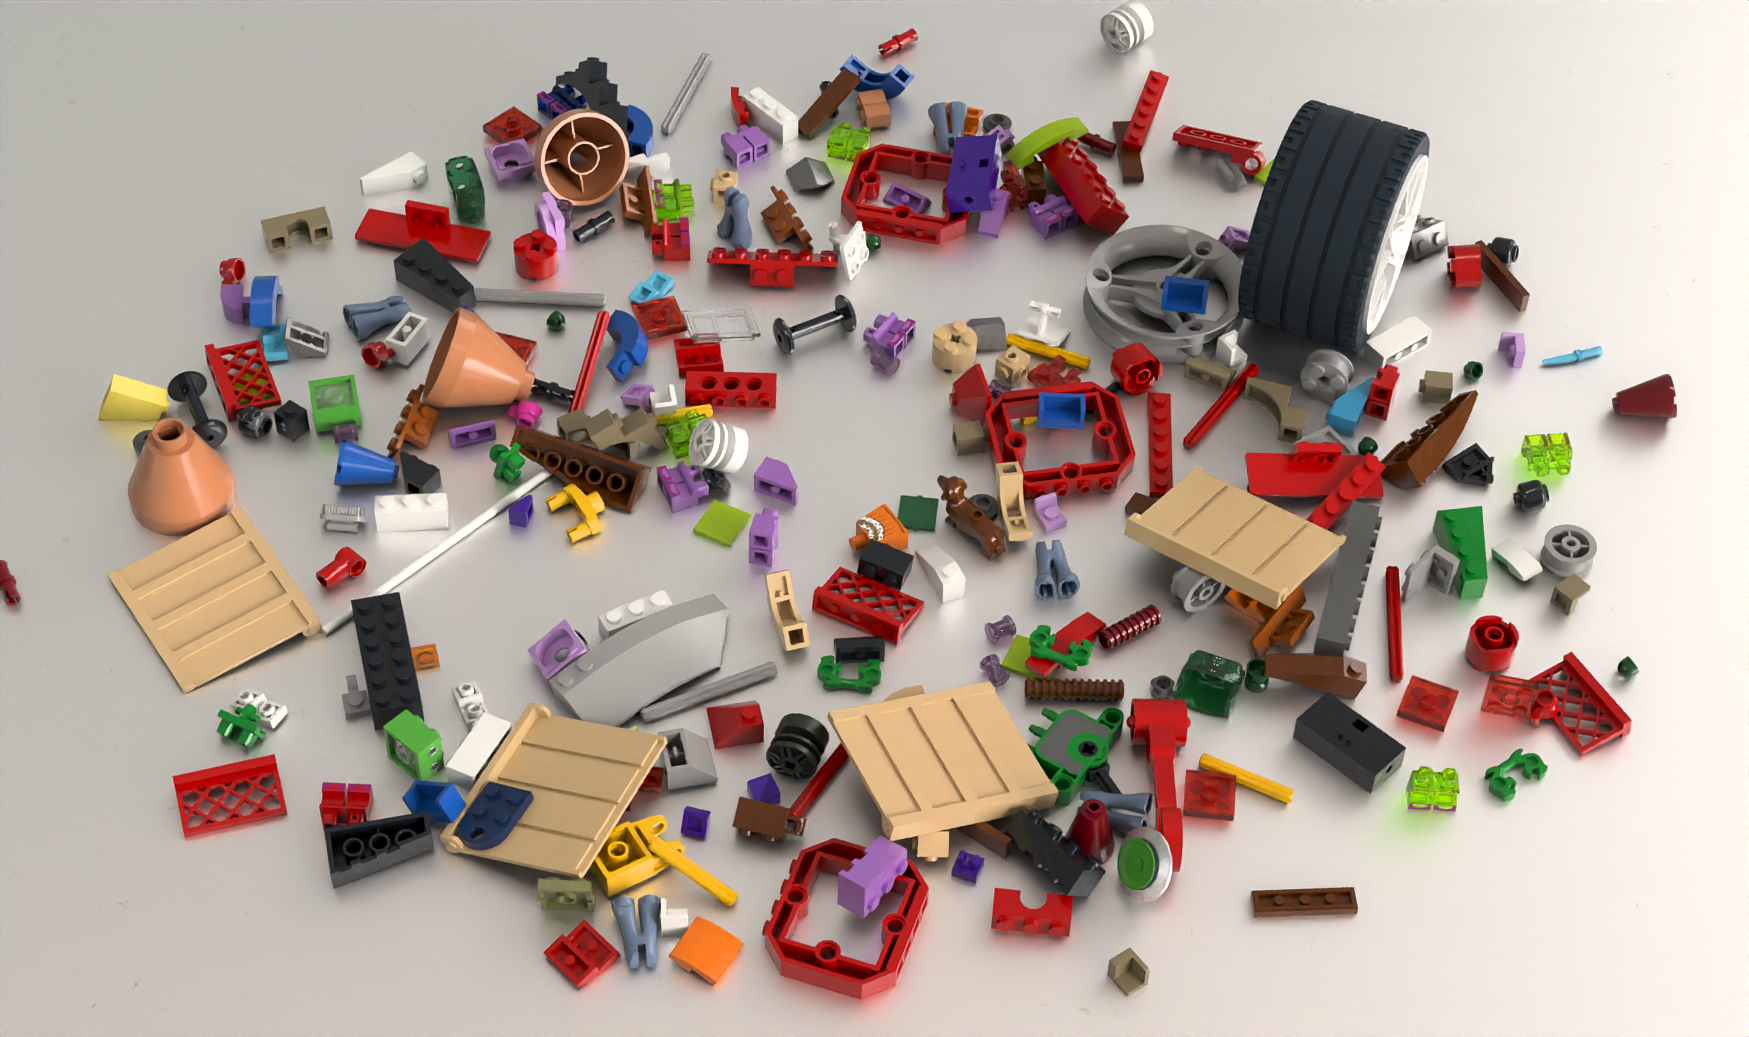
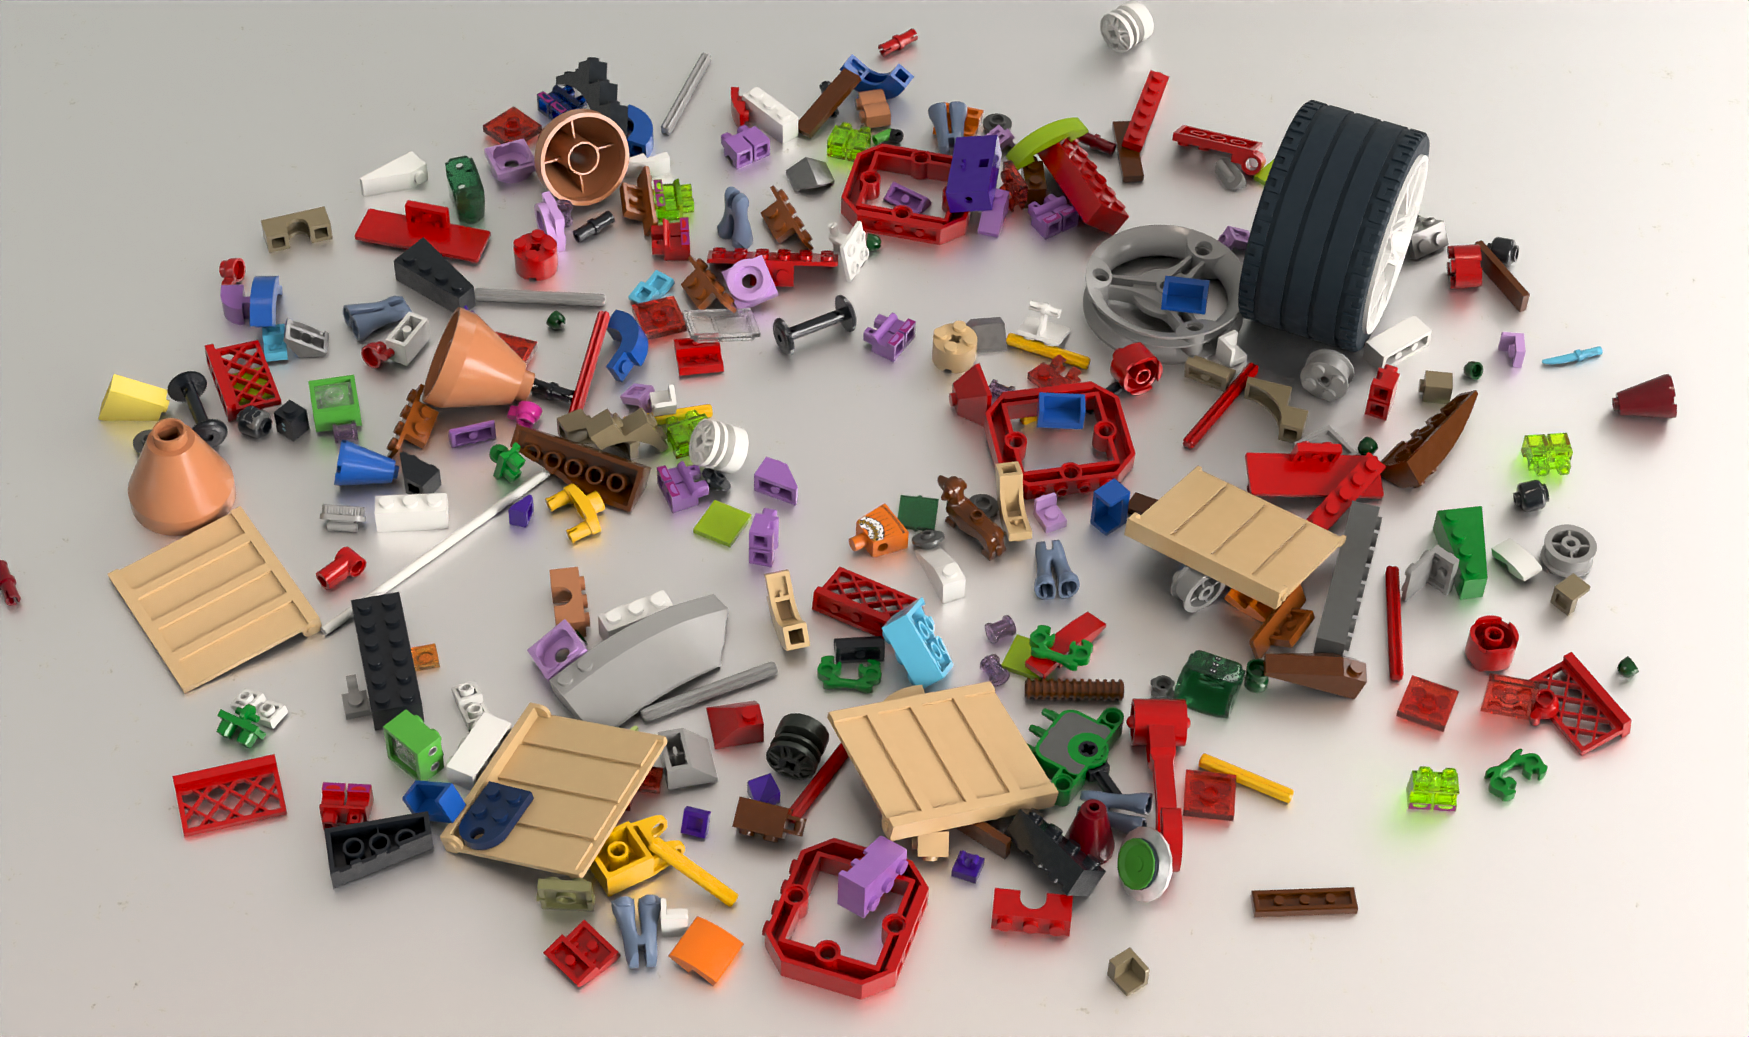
(567, 588): none -> nougat arch
(703, 288): none -> dark orange bracket
(721, 182): tan brick -> none
(731, 389): red brick -> none
(750, 297): none -> lavender piece
(885, 361): clear purple bush -> none
(885, 564): black brick -> none
(888, 135): none -> arm
(917, 646): none -> medium azure wedge
(928, 539): none -> dark grey piece
(969, 437): dark tan brick -> none
(1012, 365): tan brick -> none
(1110, 507): none -> blue panel
(1129, 627): dark red piece -> none
(1159, 444): red plate -> none
(1349, 409): dark azure slope -> none
(1349, 742): black brick -> none
(1470, 466): black slope -> none

